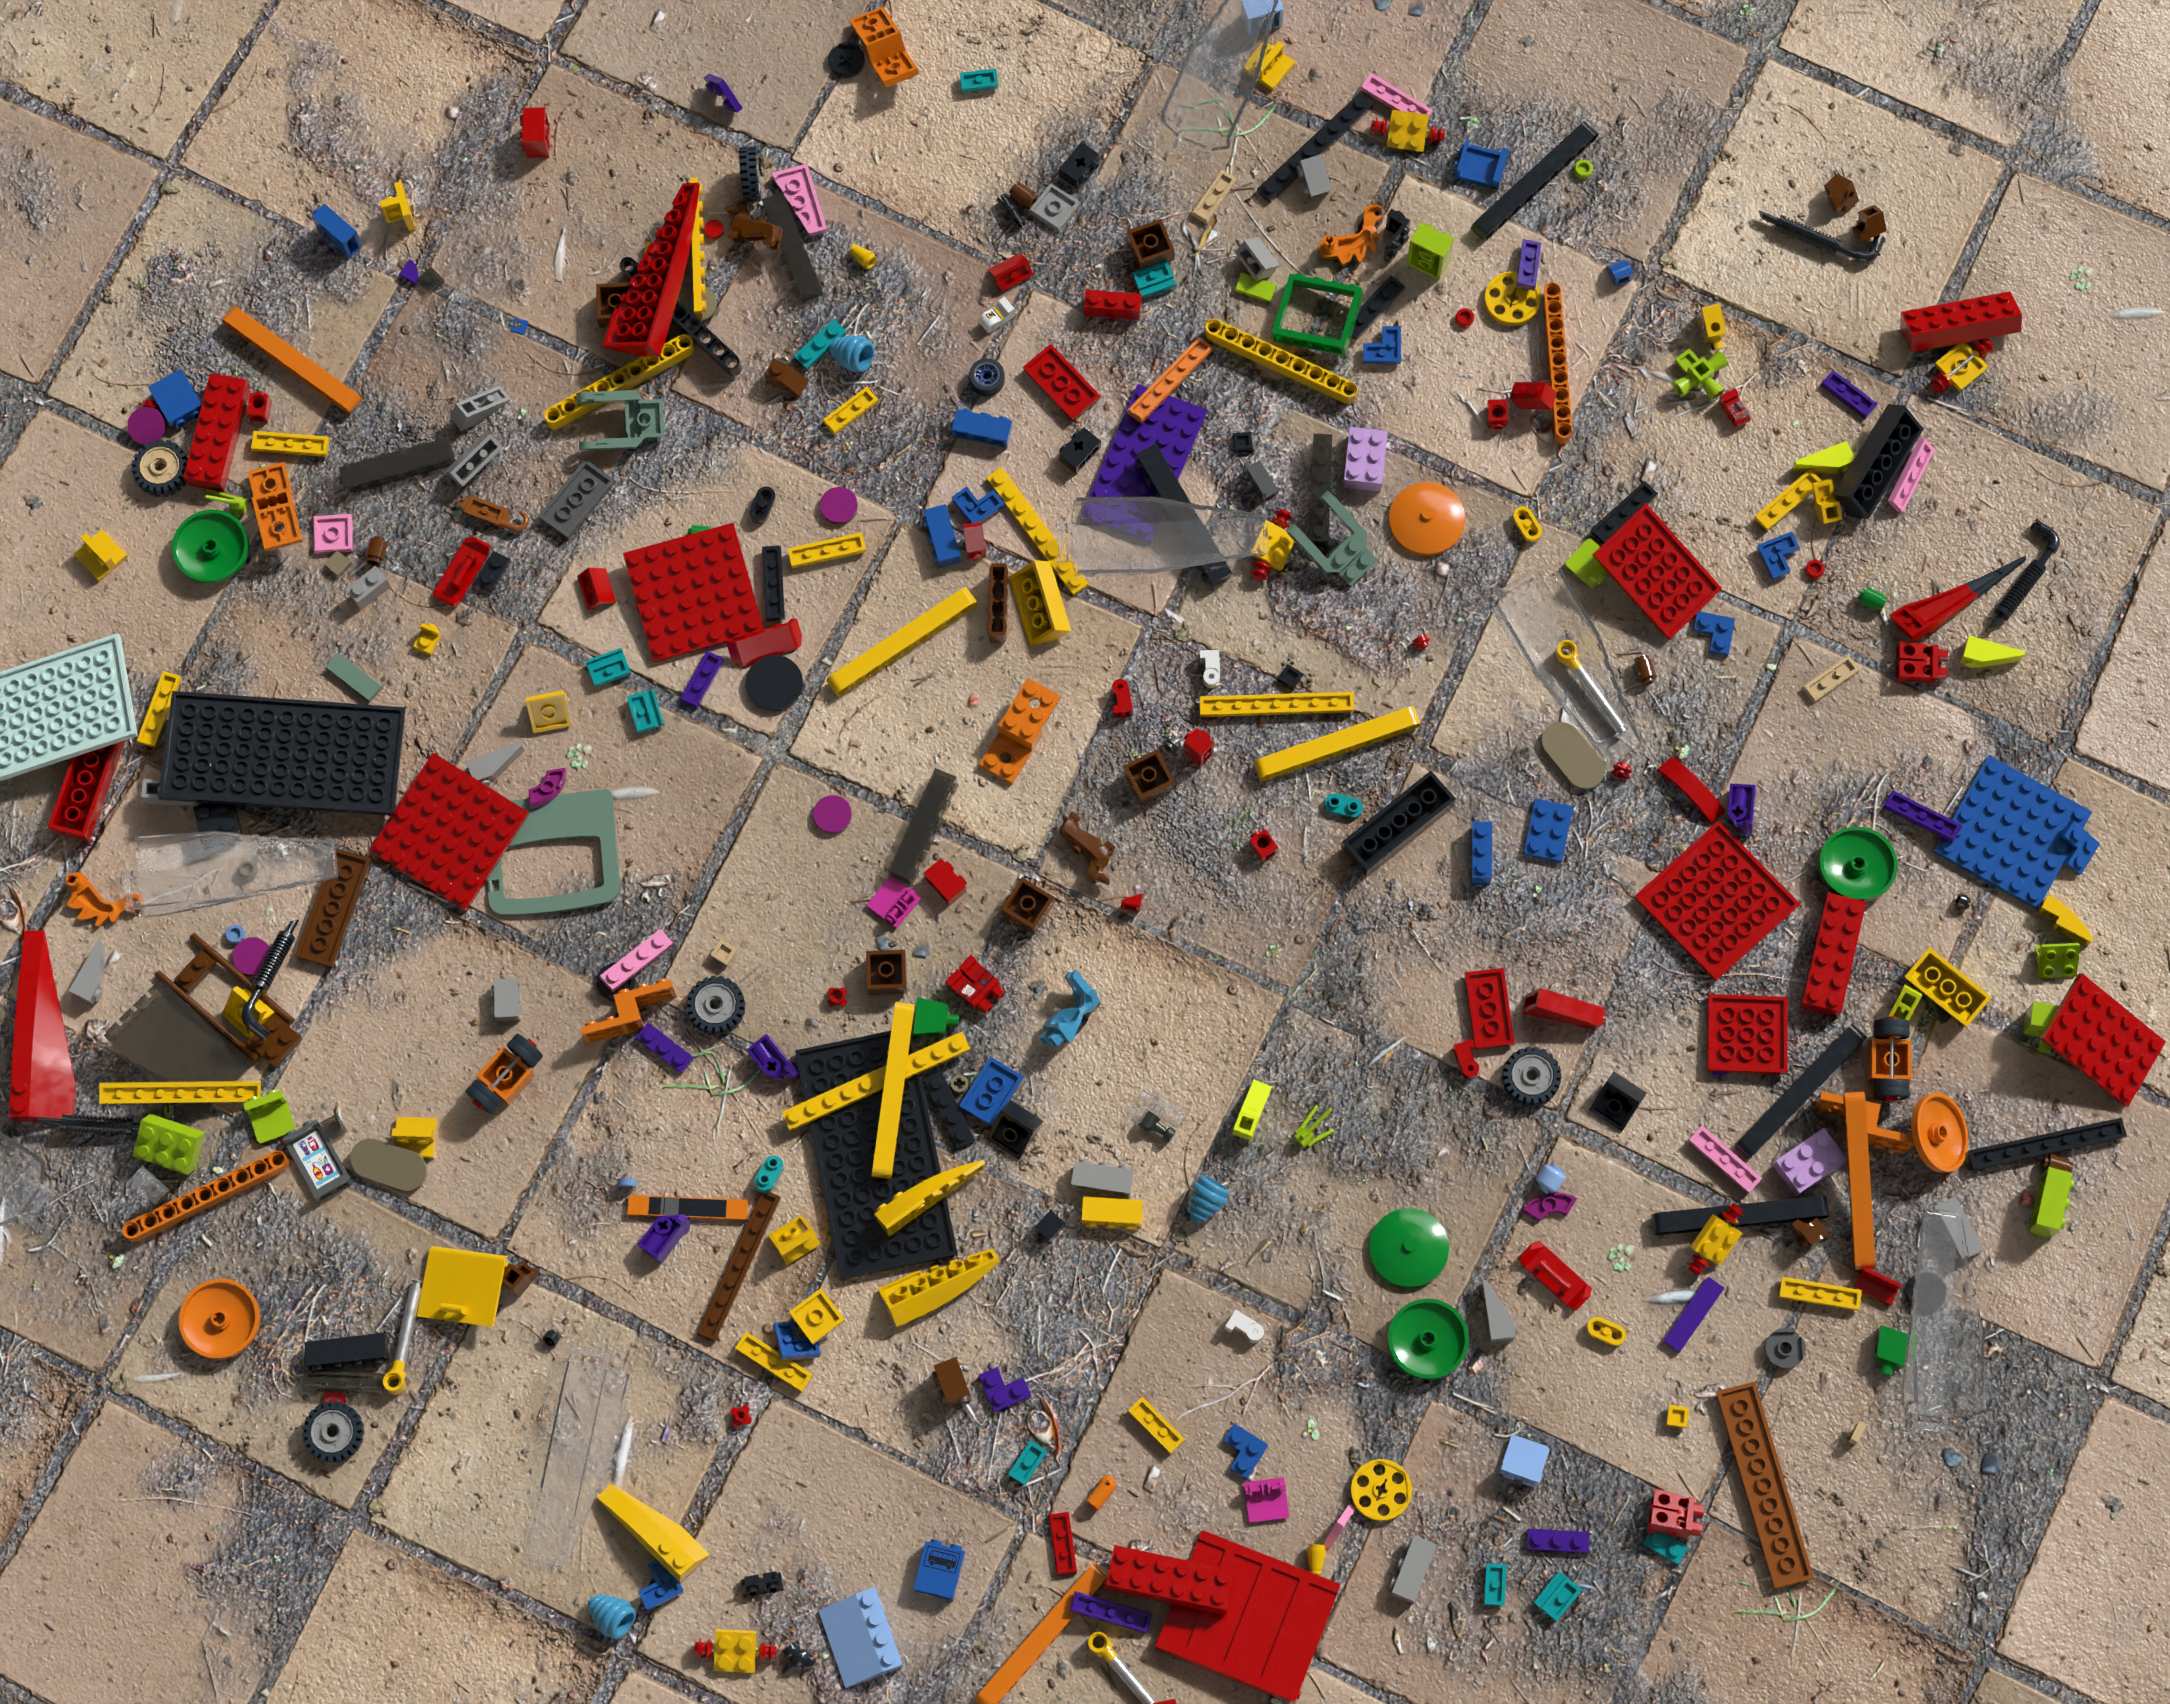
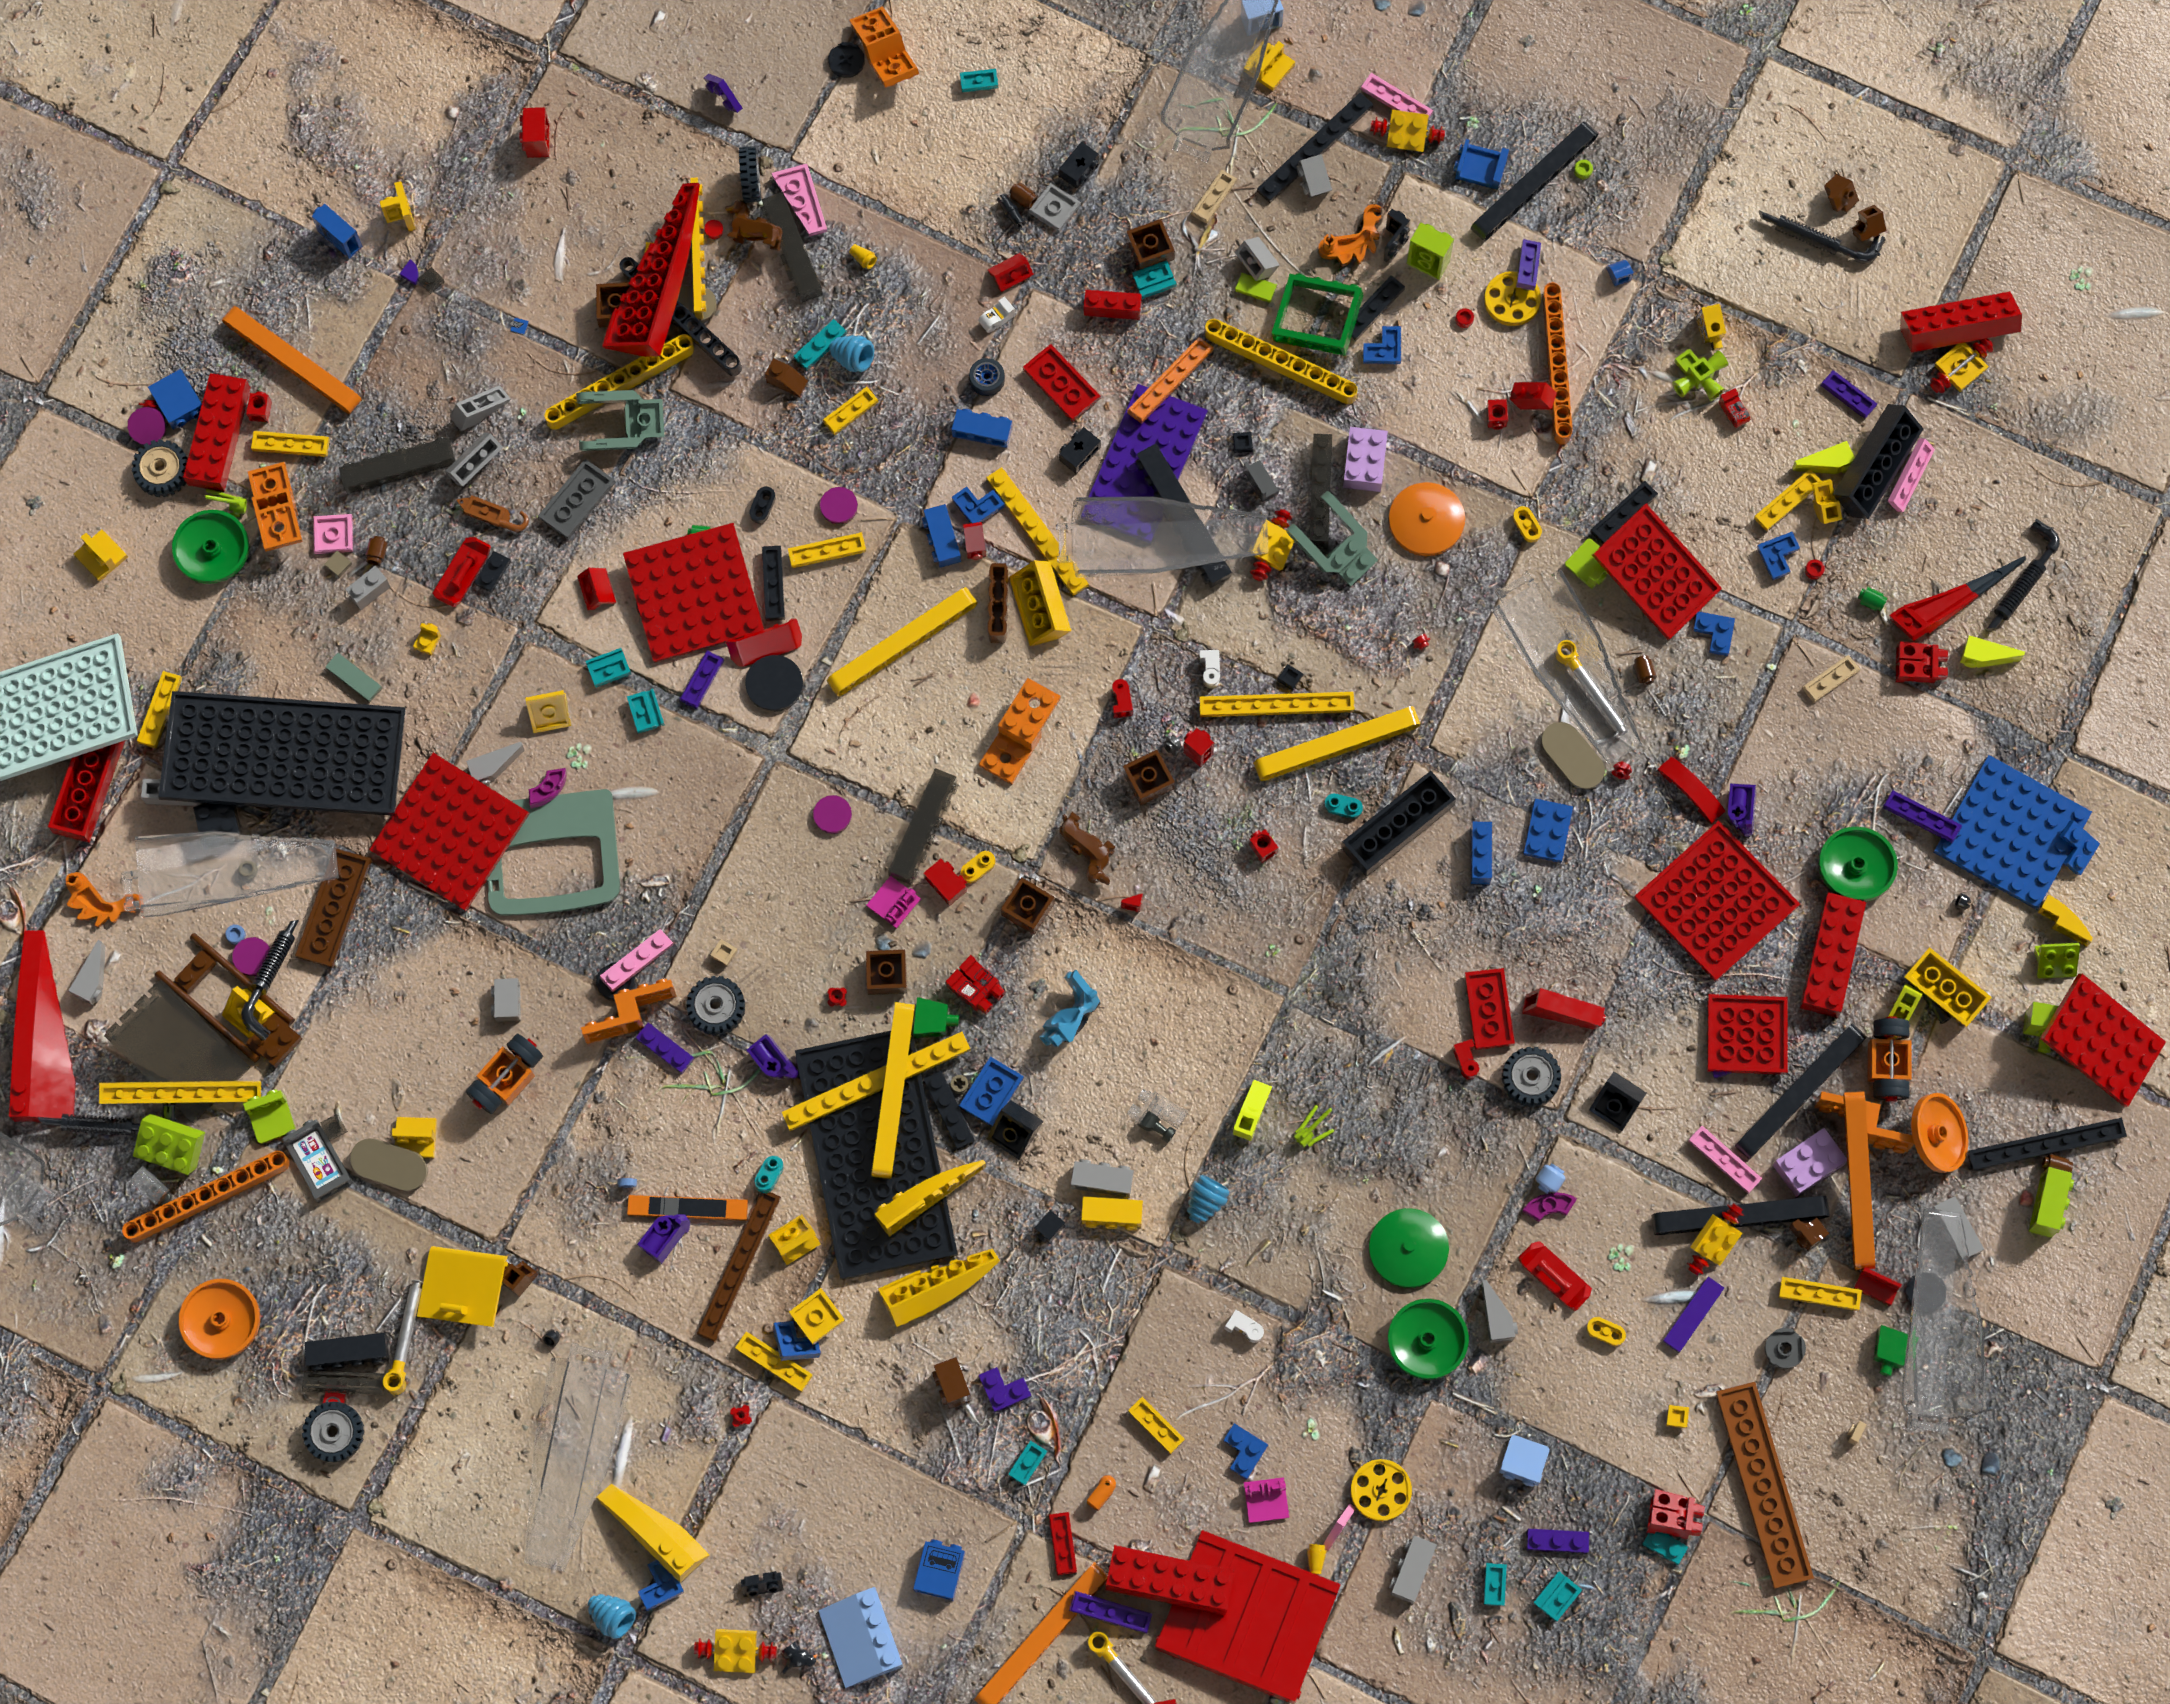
(978, 866): none -> yellow plate

